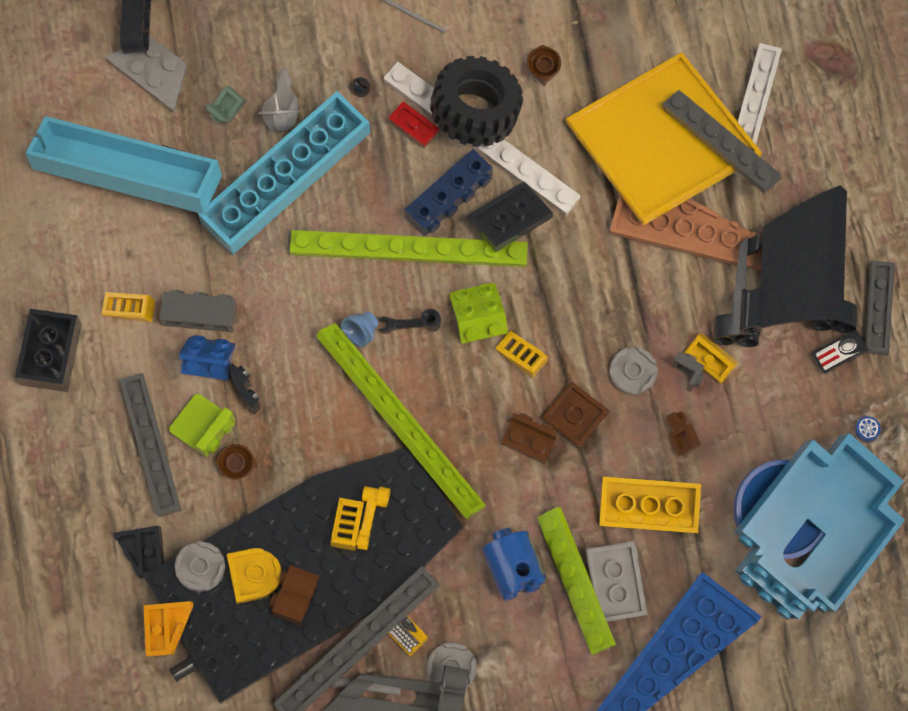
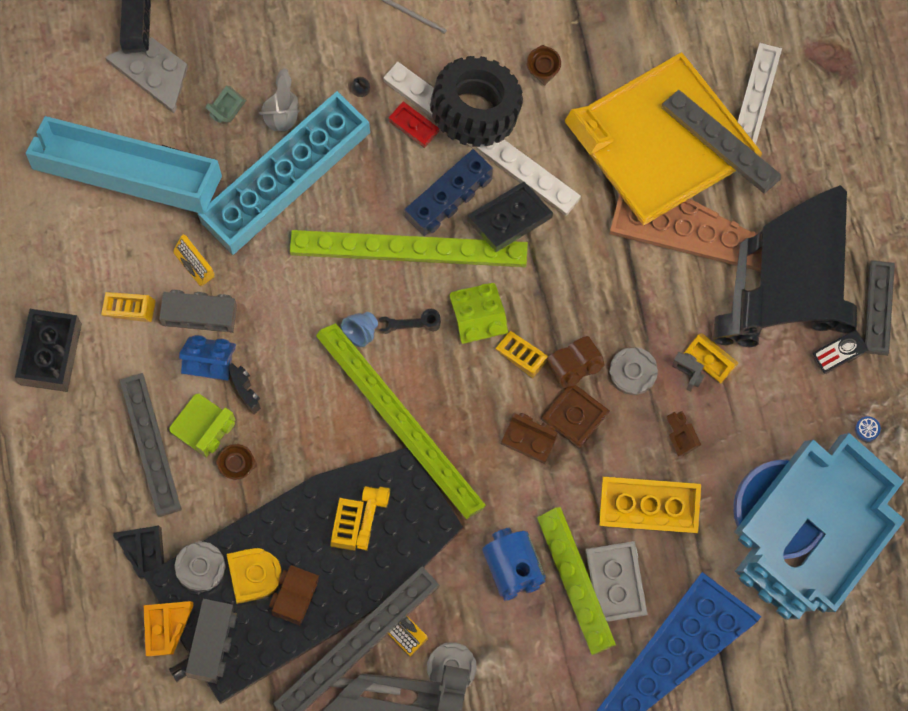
(193, 261): none -> slope
(211, 641): none -> dark grey brick
(575, 362): none -> reddish brown brick
(588, 129): none -> yellow slope

